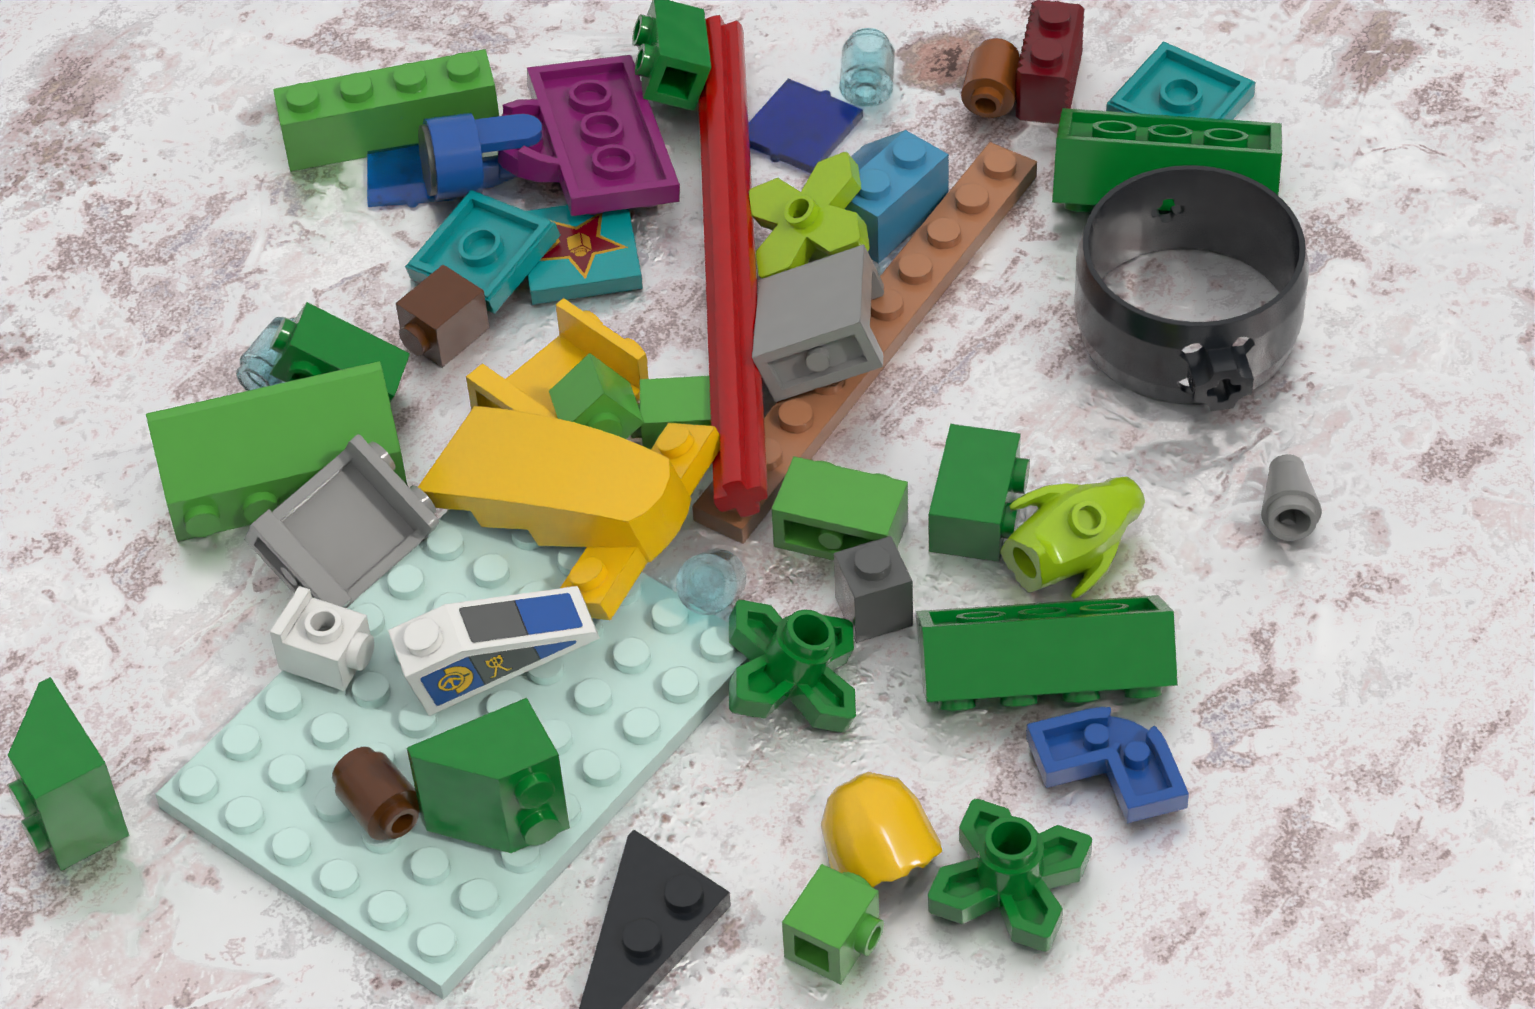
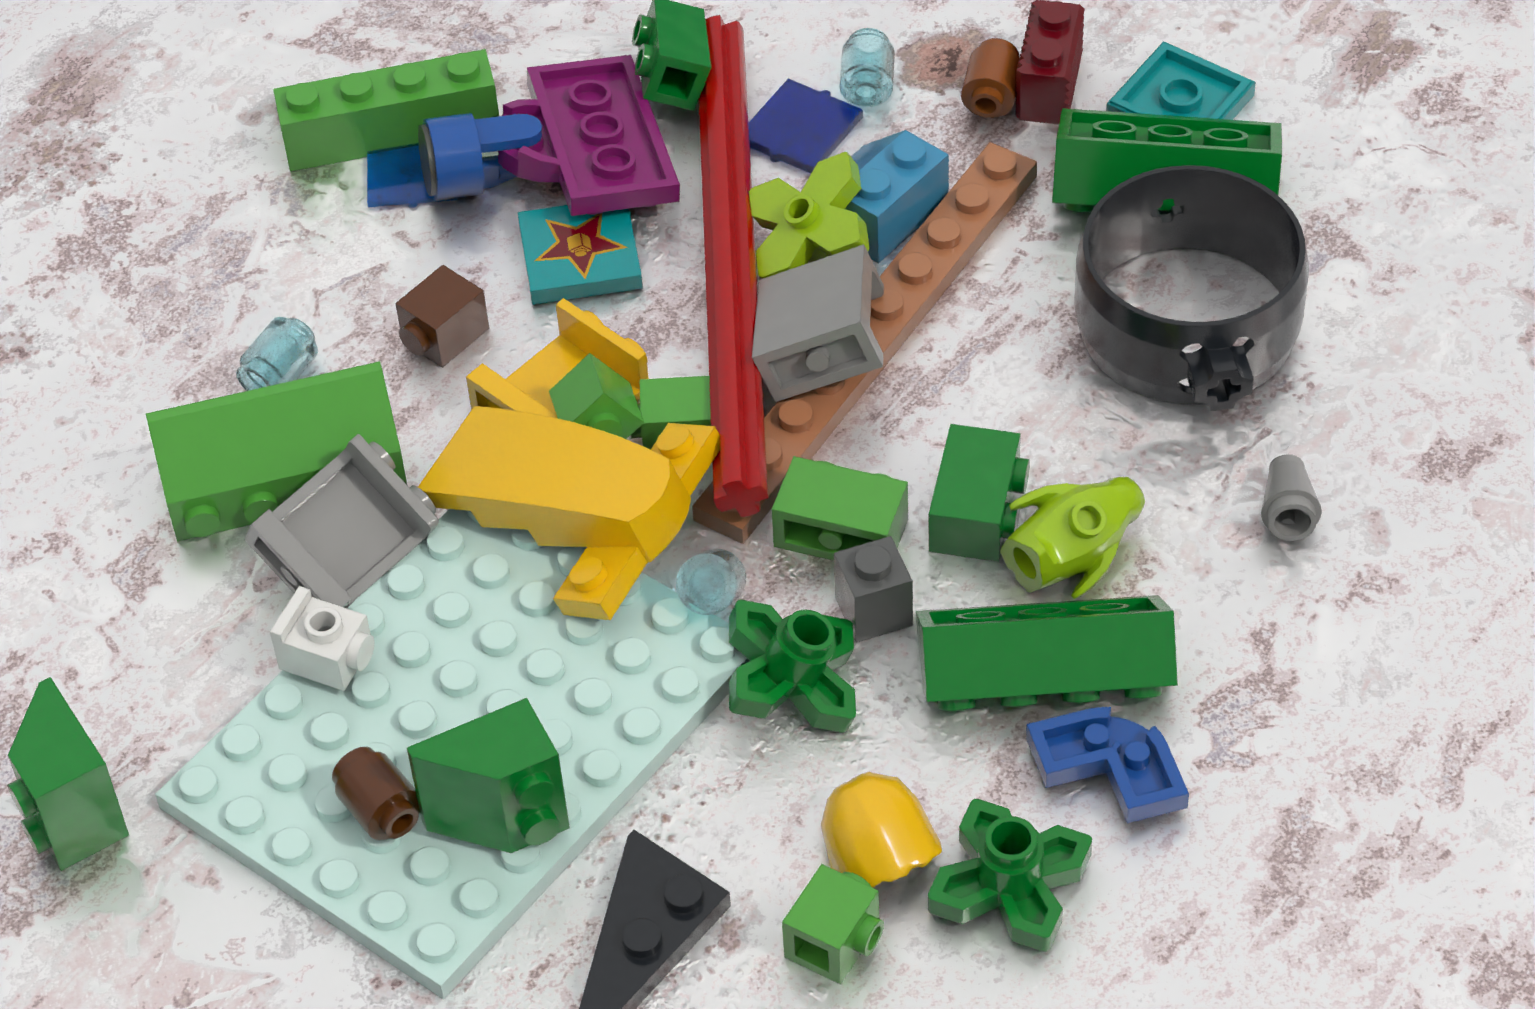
(325, 344): green brick -> none
(486, 245): teal tile -> none
(487, 642): slope -> none

